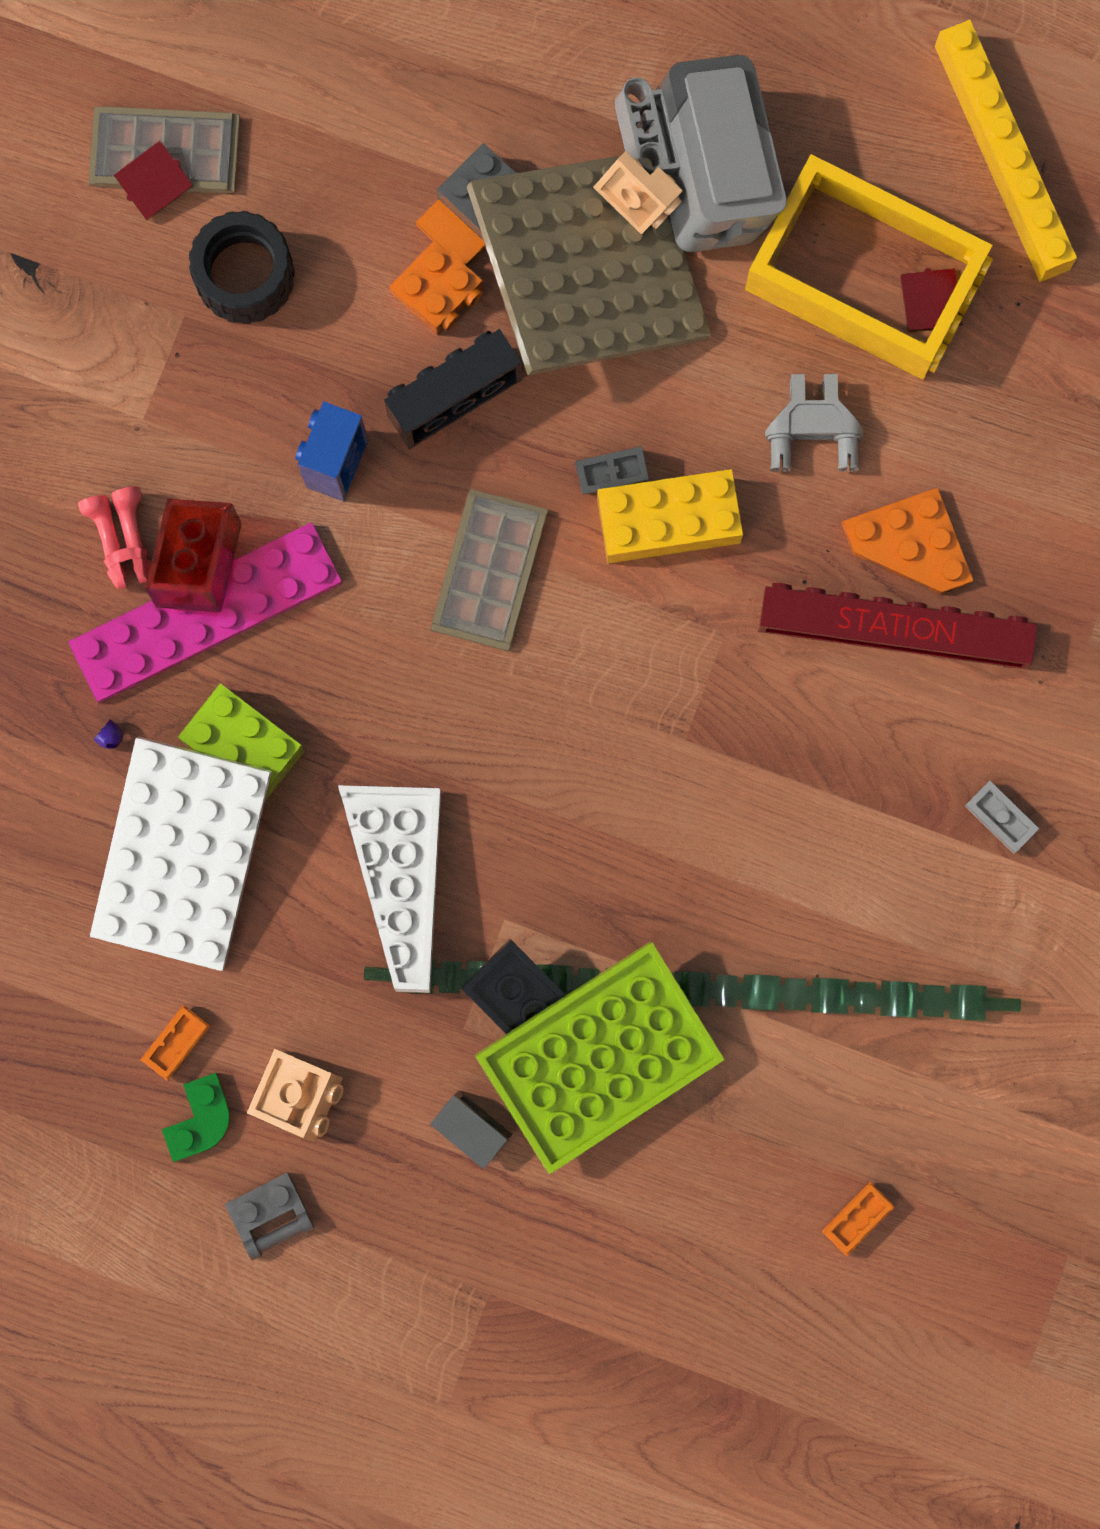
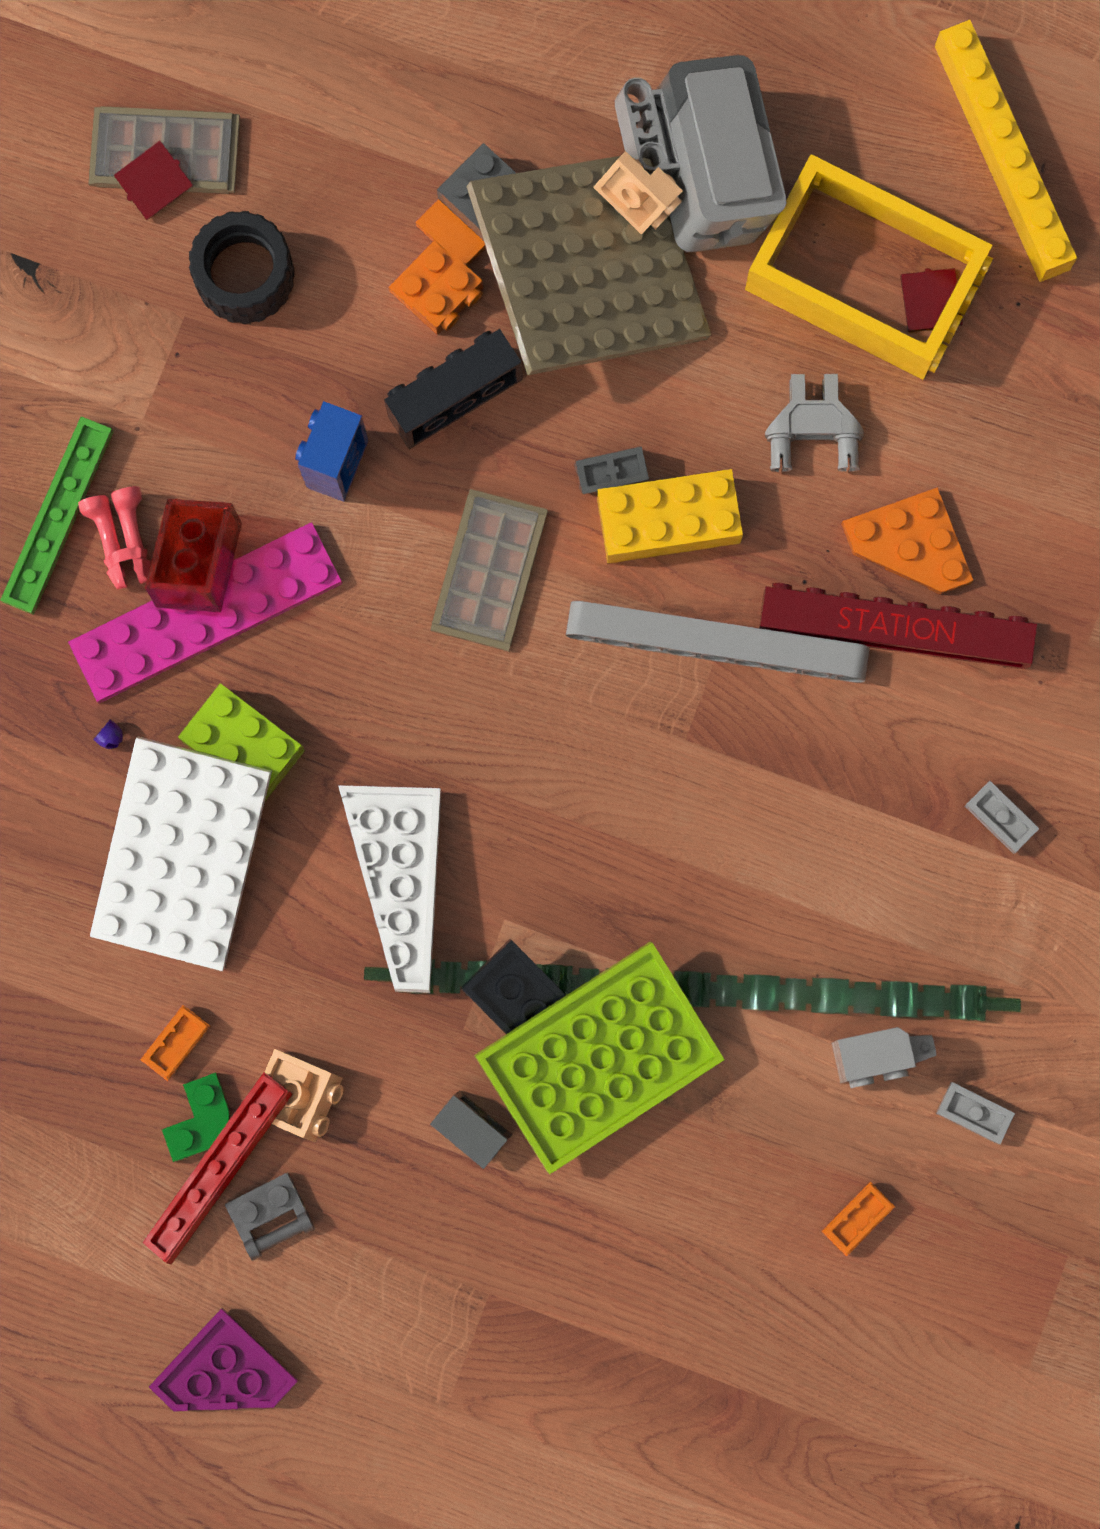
(56, 515): none -> bright green plate
(217, 1168): none -> red tile
(223, 1371): none -> magenta plate
(717, 641): none -> light grey beam
(880, 1053): none -> light grey hinge
(975, 1113): none -> light grey plate

